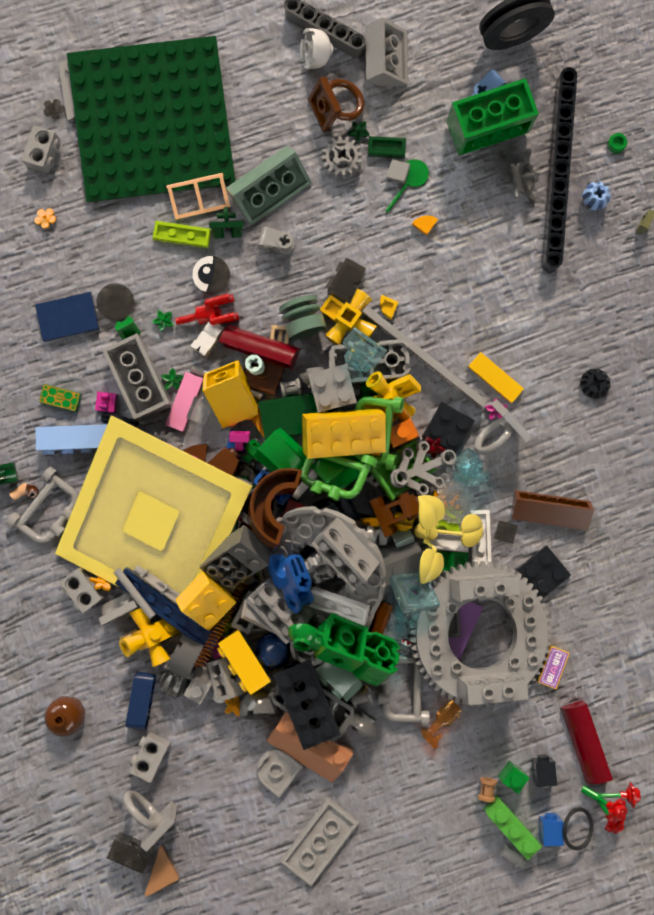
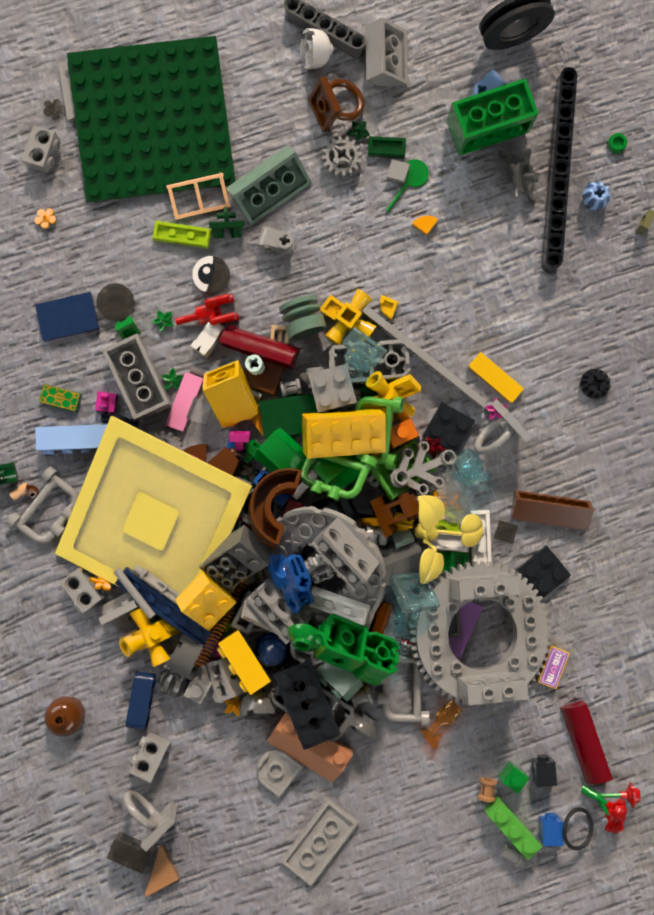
(343, 284): clear smoke brick -> none

